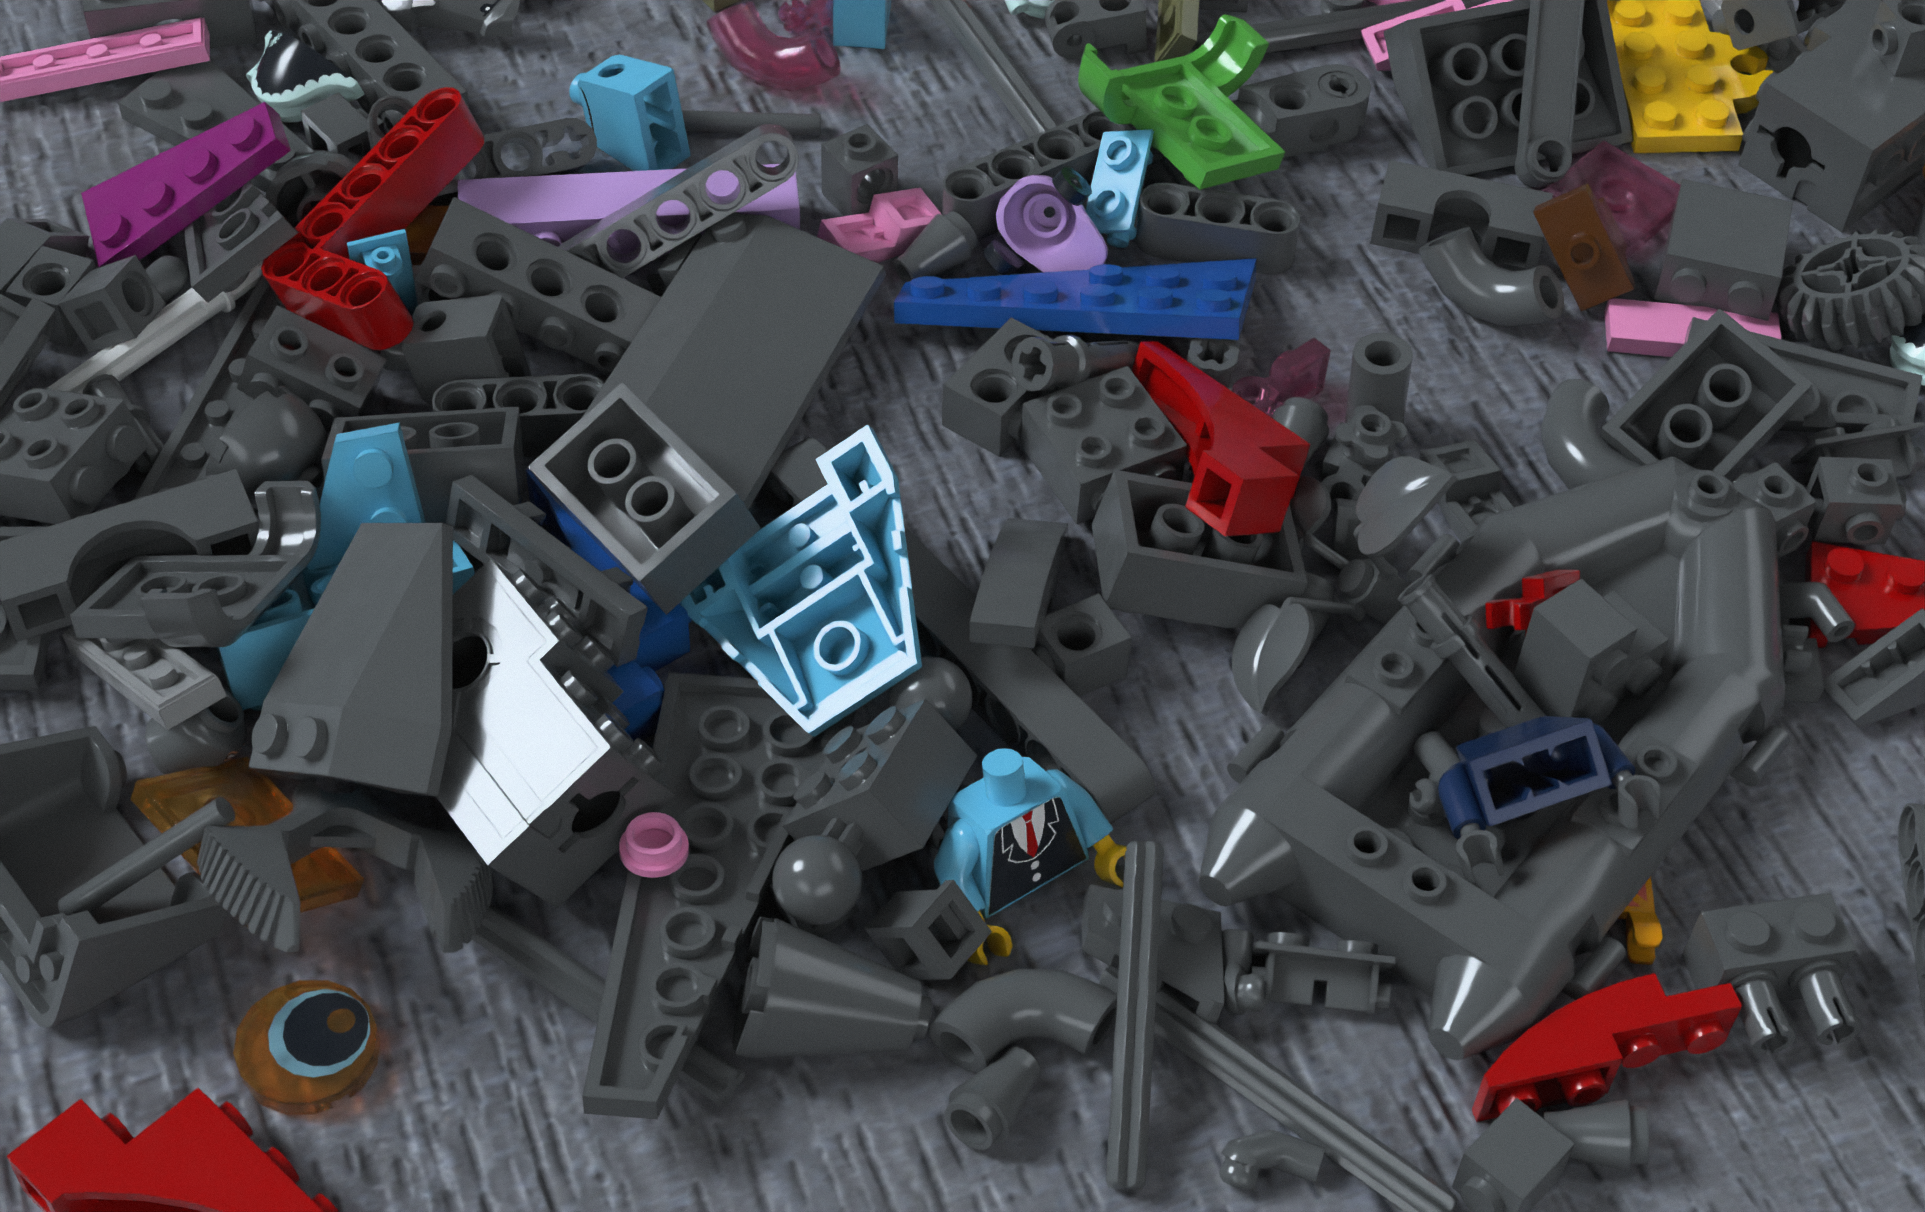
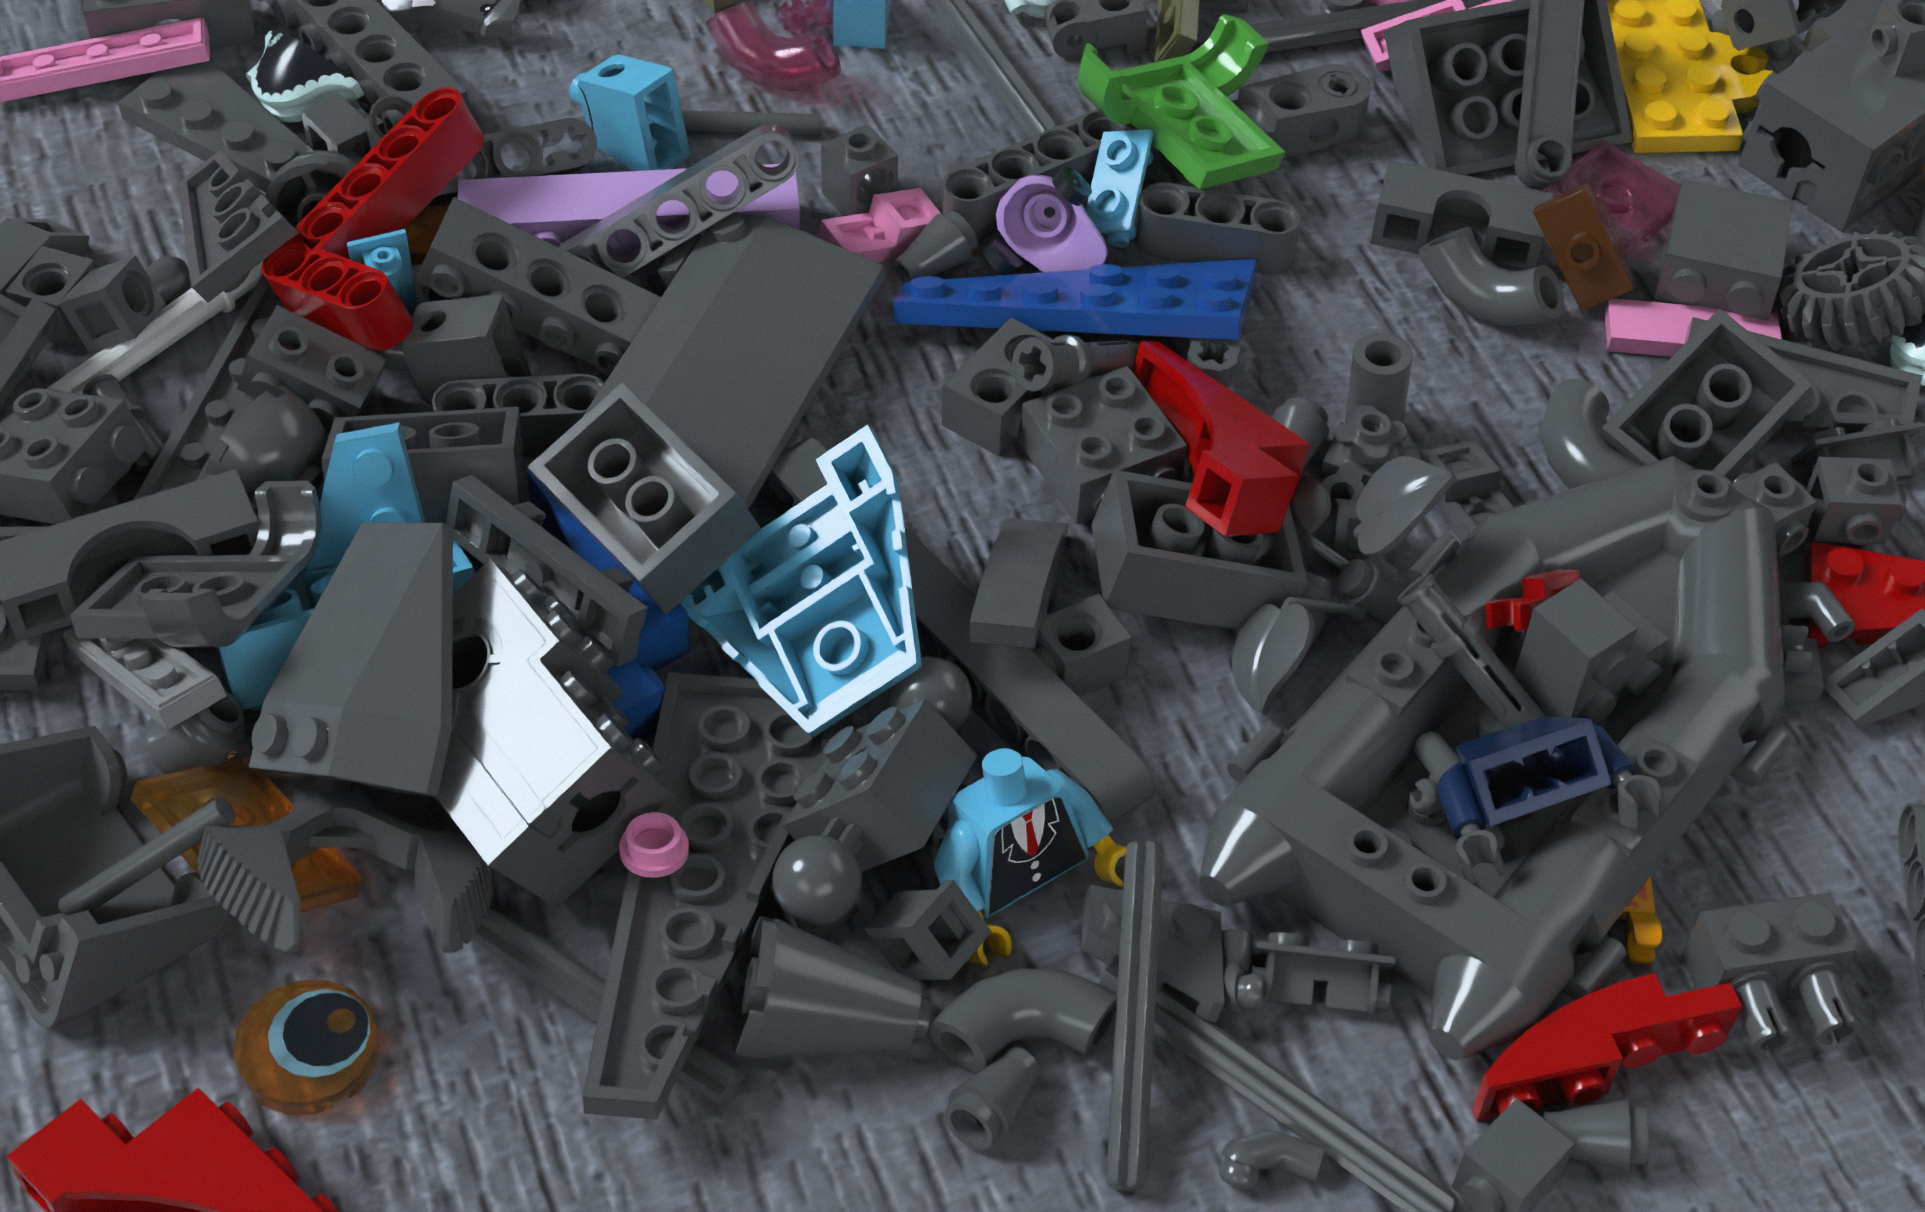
(173, 189): magenta wing -> none
(1291, 375): clear pink plate -> none

